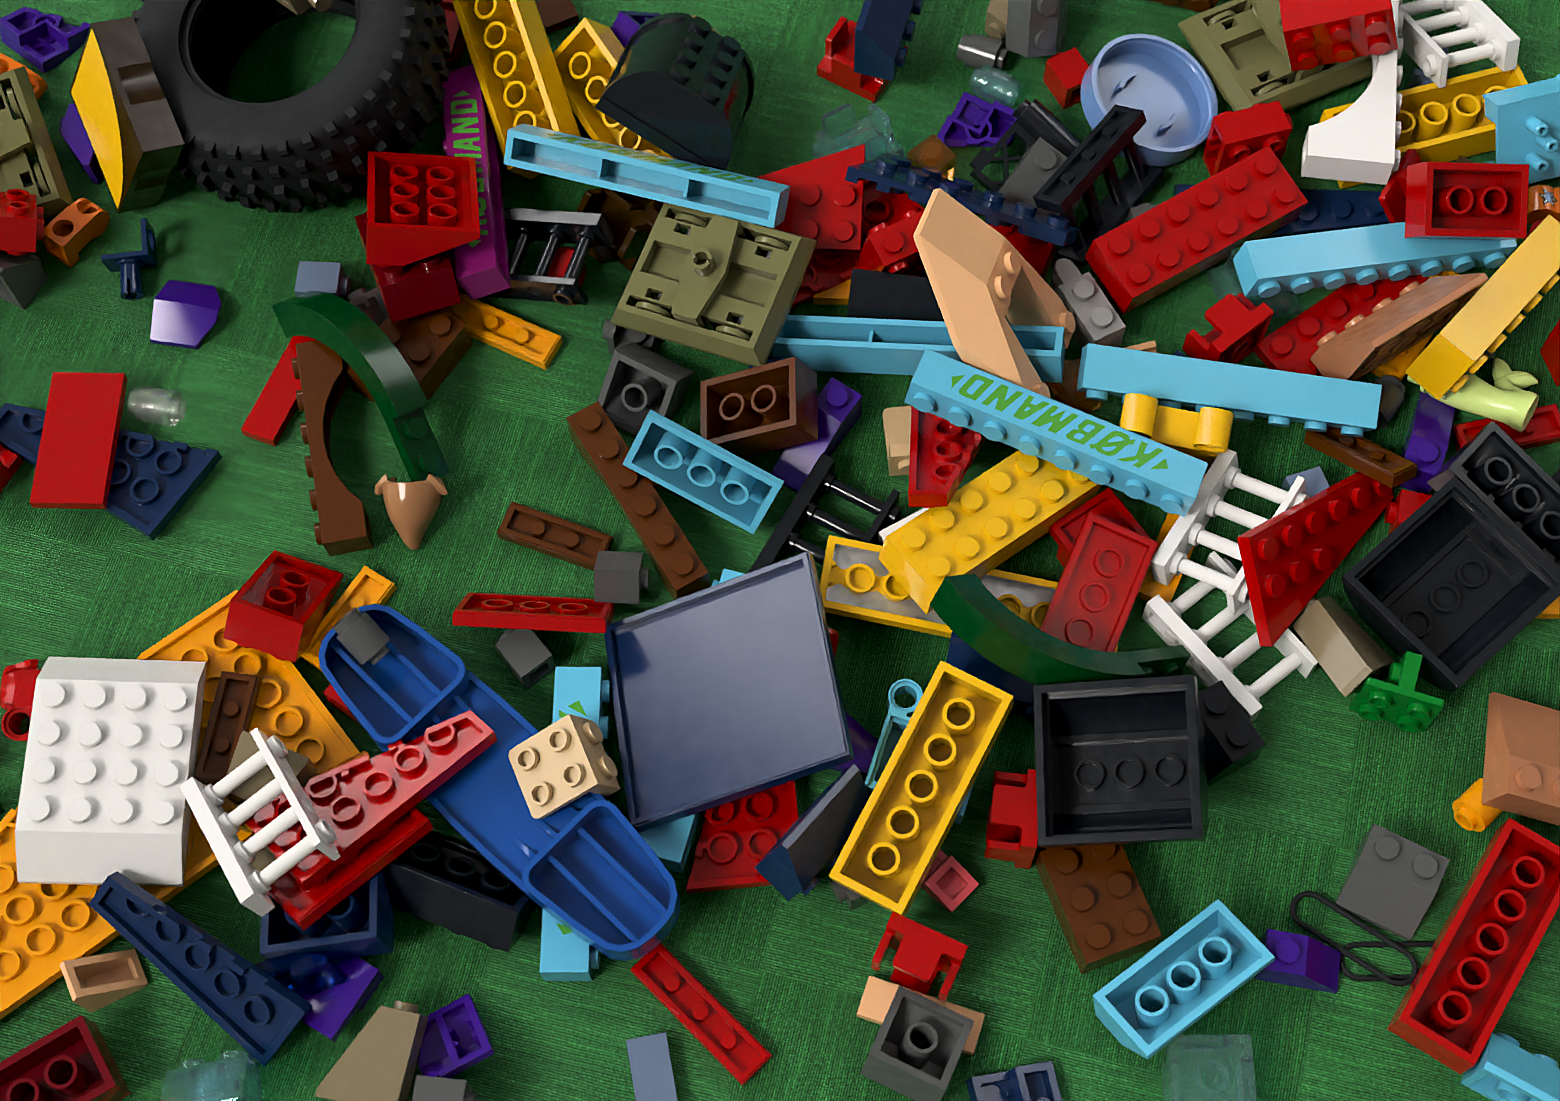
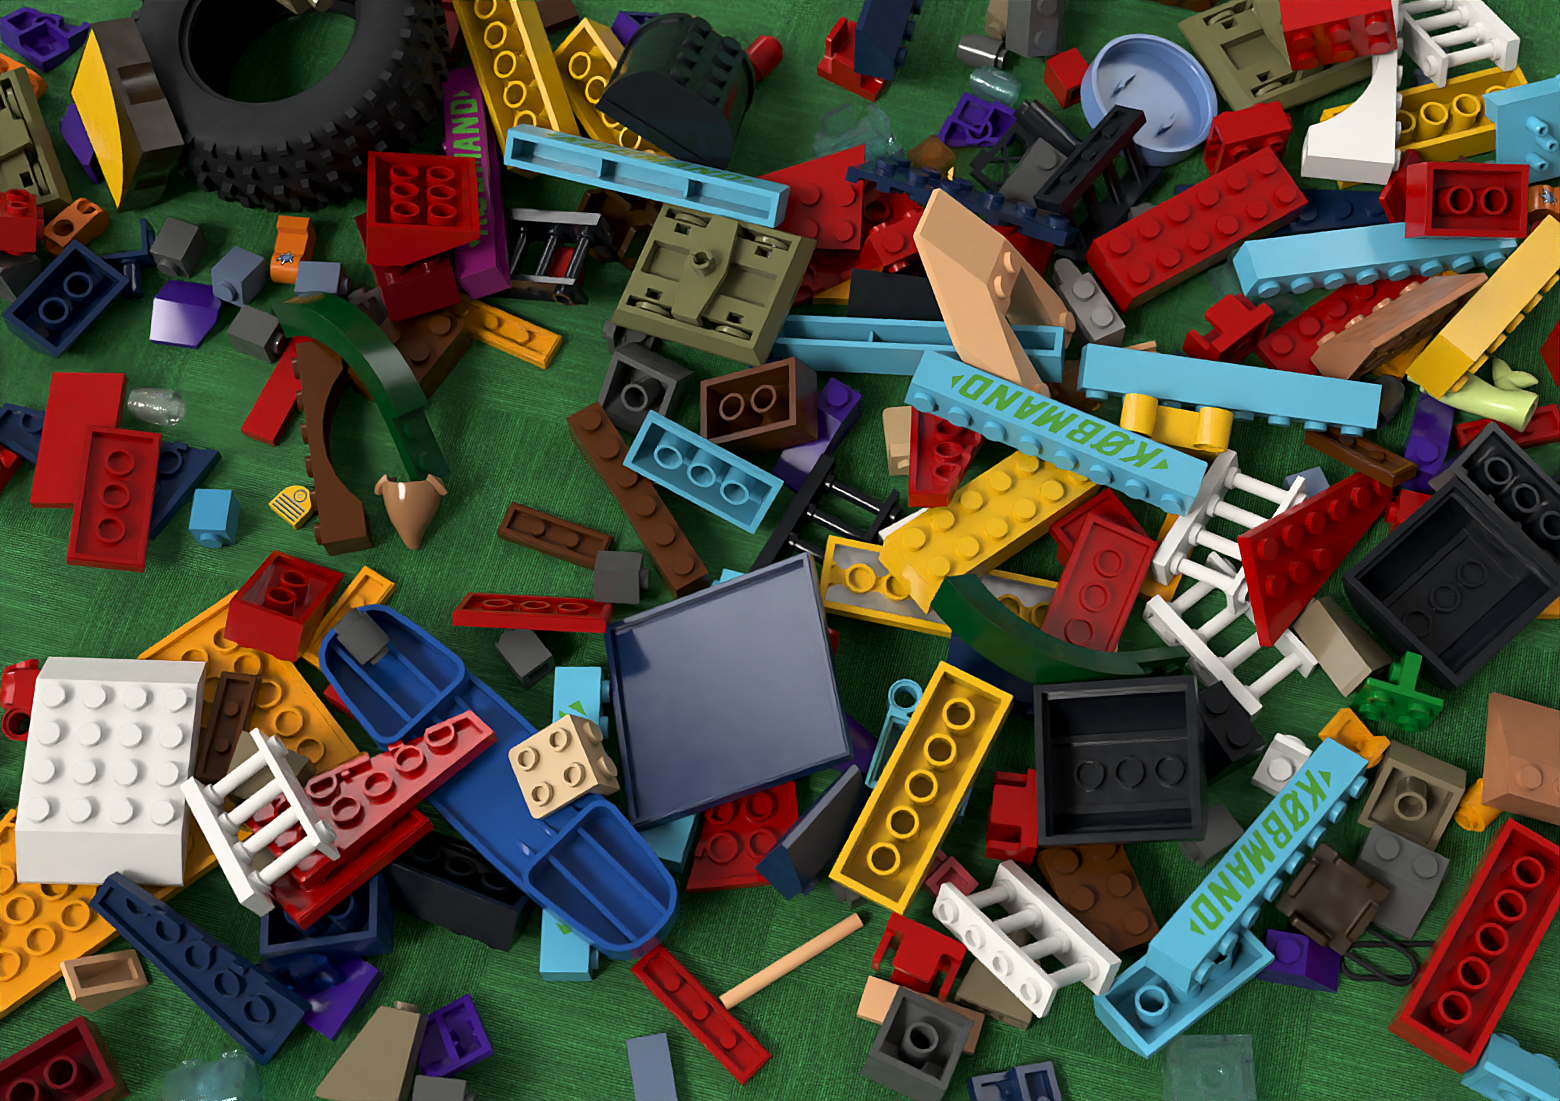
(64, 300): none -> dark blue slope
(114, 499): none -> red tile
(178, 248): none -> dark grey brick
(214, 517): none -> dark azure brick
(239, 276): none -> sand blue brick
(257, 334): none -> dark grey brick
(293, 244): none -> orange leg
(293, 505): none -> yellow tile
(765, 55): none -> red brick
(791, 961): none -> light nougat bar
(988, 995): none -> dark tan torso
(1045, 919): none -> white fence
(1220, 837): none -> dark grey brick
(1256, 865): none -> medium azure brick
(1280, 763): none -> white bracket
(1332, 899): none -> dark brown panel
(1354, 735): none -> light orange bracket
(1413, 795): none -> dark tan slope

